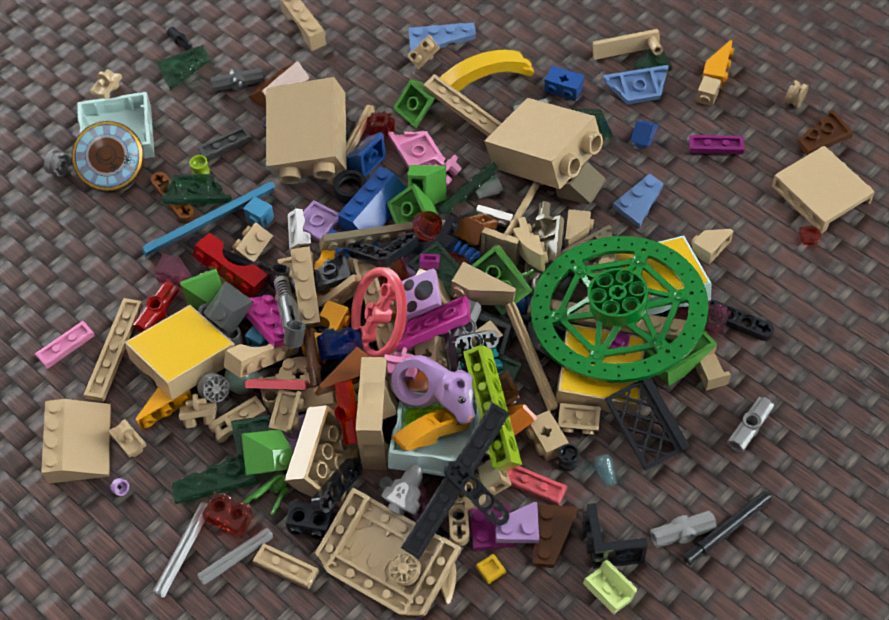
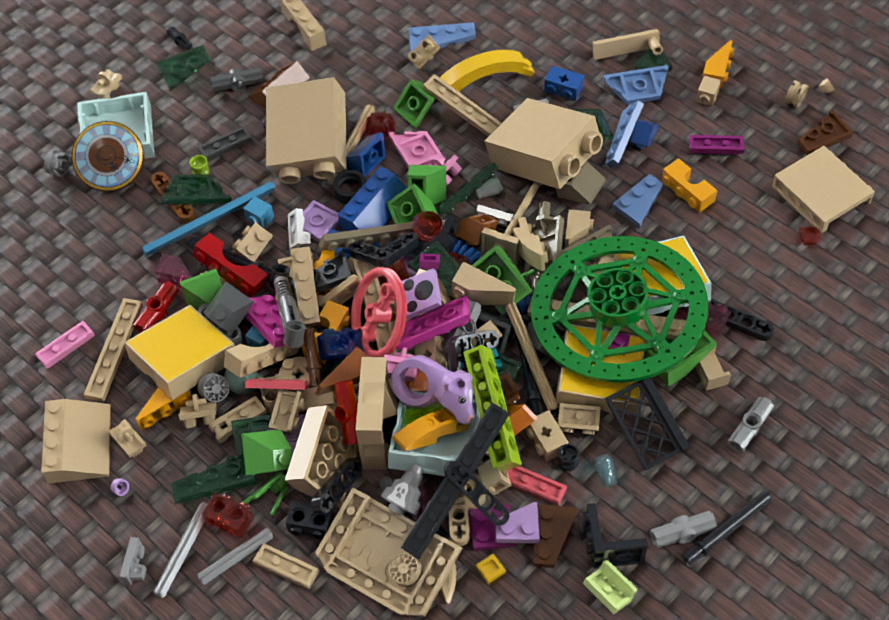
(131, 568): none -> light grey hinge
(533, 399): none -> black axle
(623, 132): none -> medium blue wing
(696, 195): none -> light orange arch
(711, 243): tan slope -> none
(826, 86): none -> tan hinge

